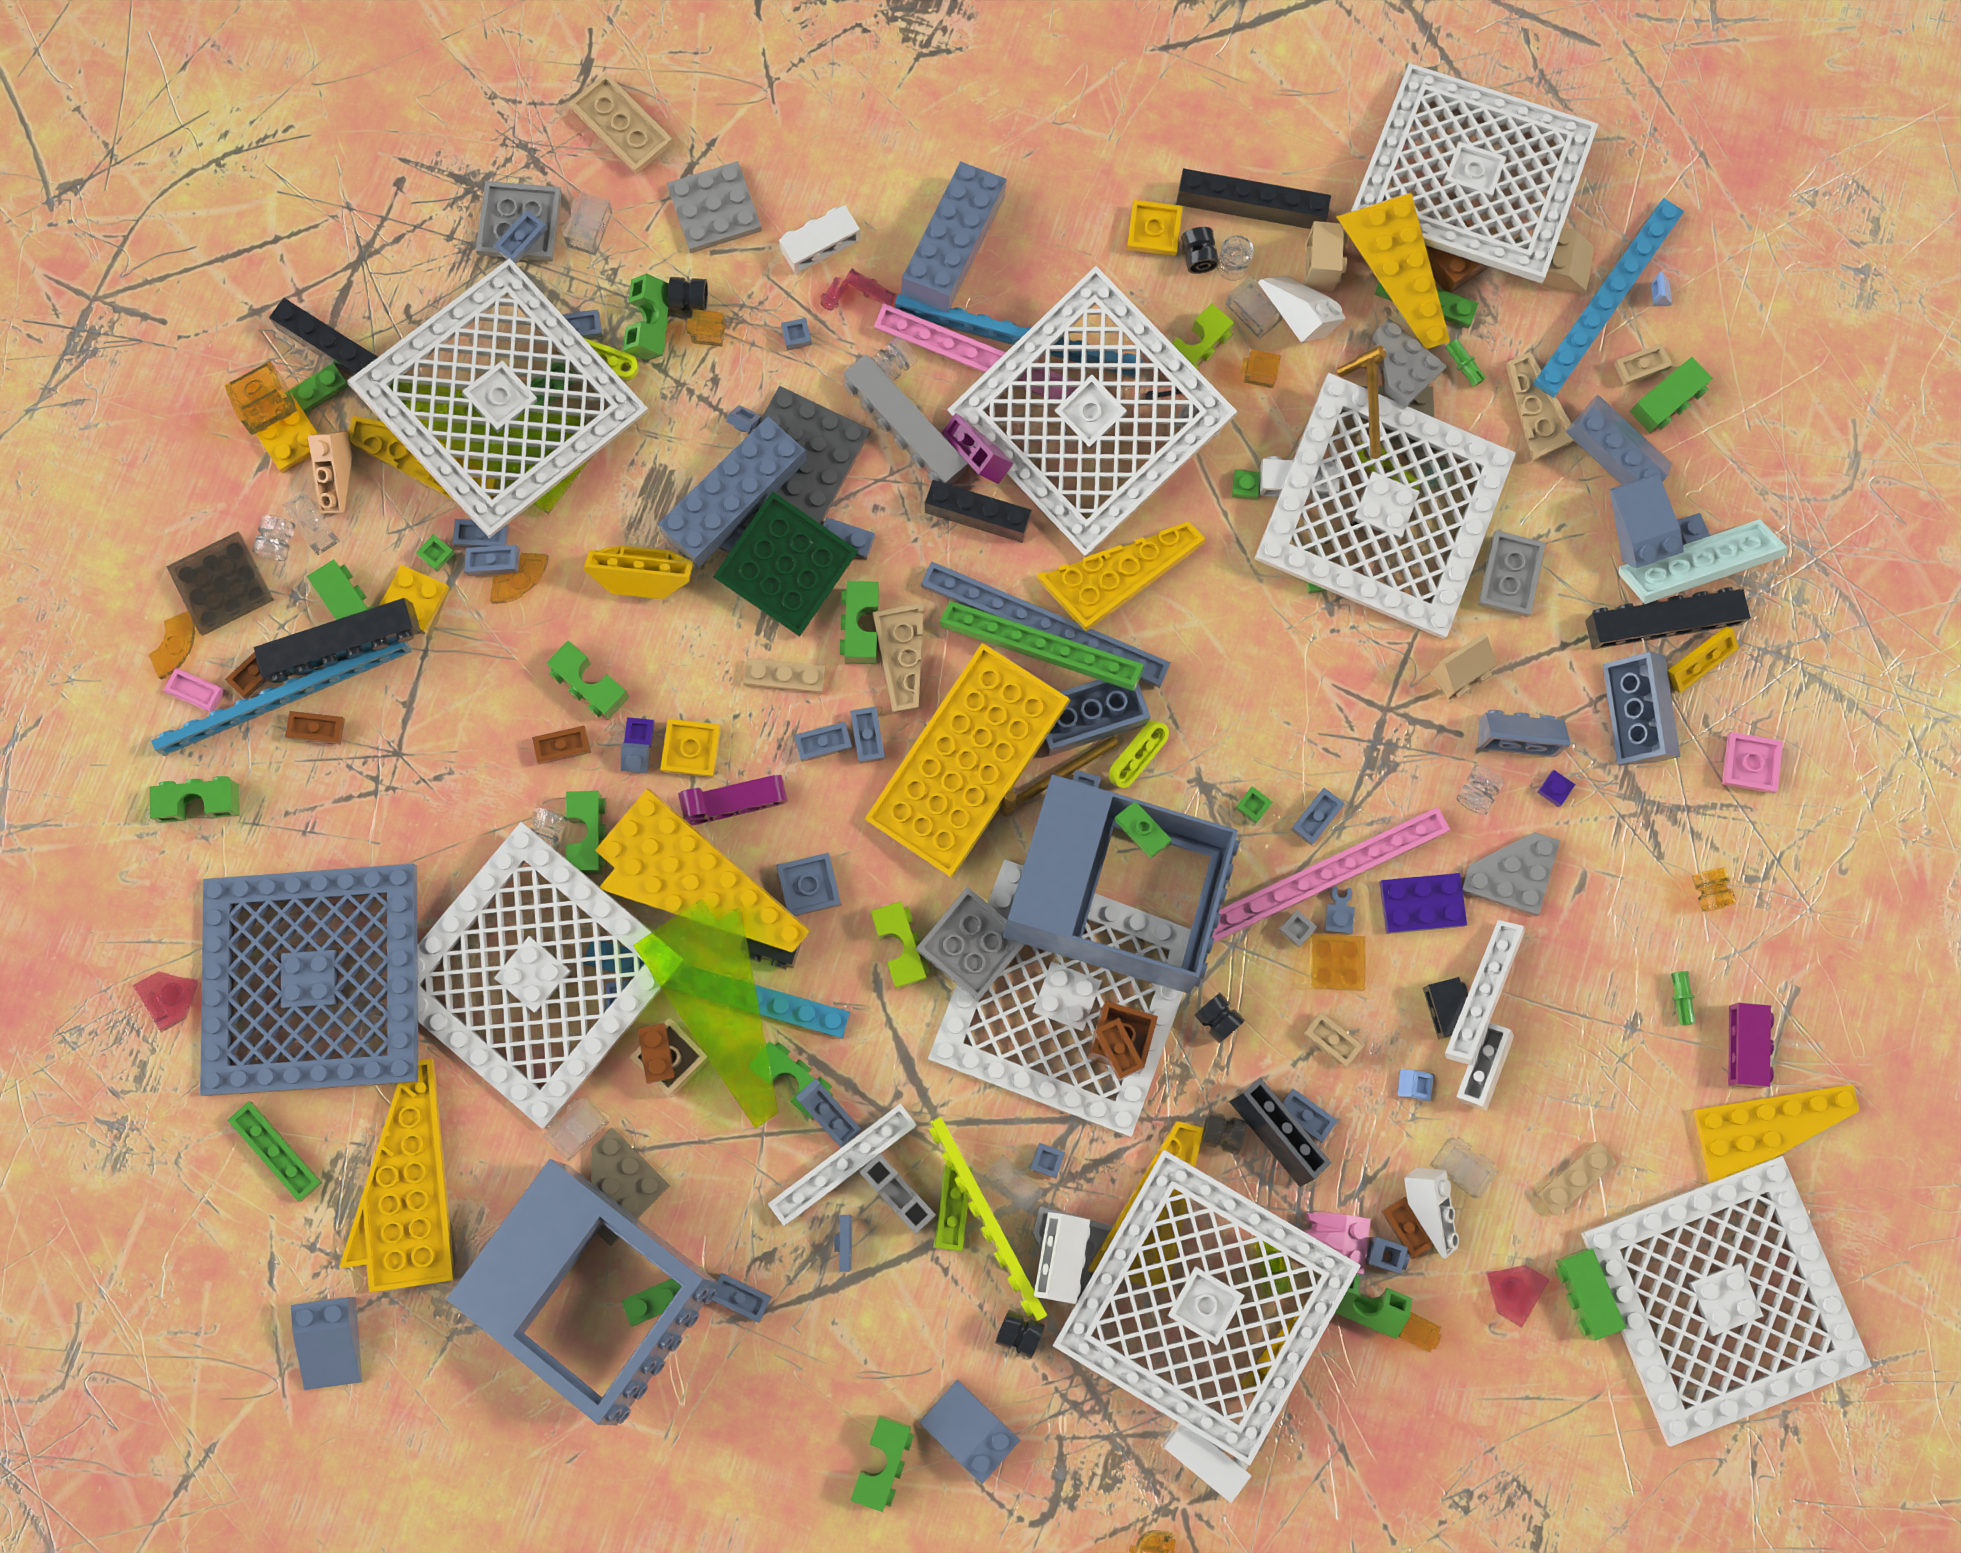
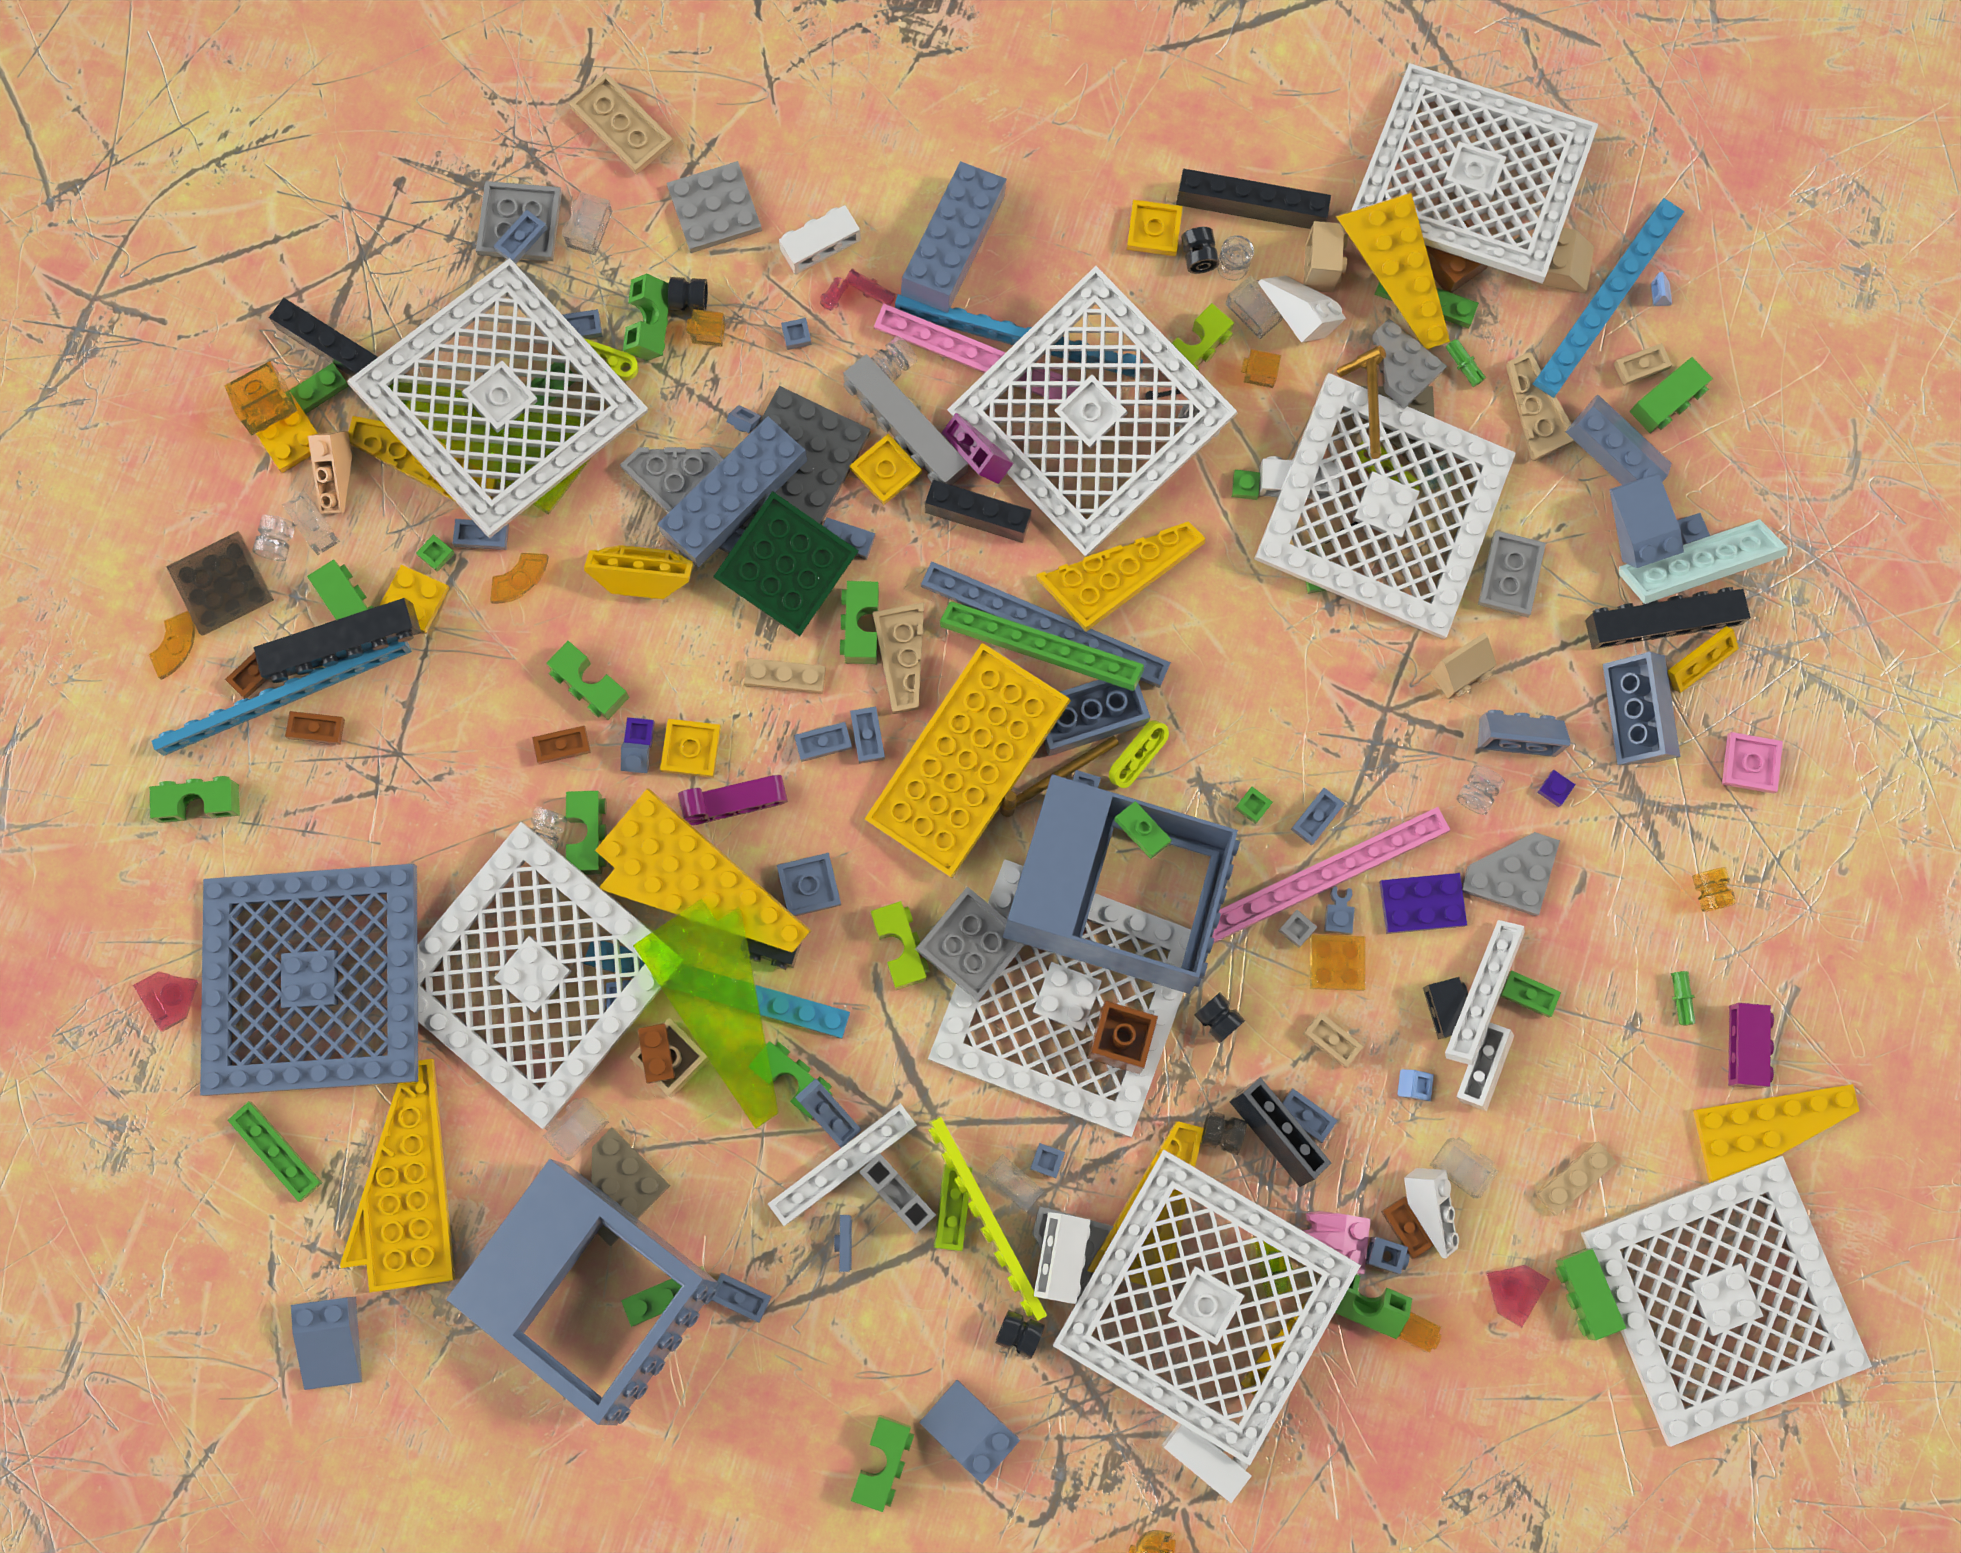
(194, 690): bright pink tile -> none
(492, 560): sand blue plate -> none
(670, 472): none -> light grey plate
(885, 469): none -> yellow plate
(1118, 1049): dark orange plate -> none
(1530, 994): none -> bright green plate

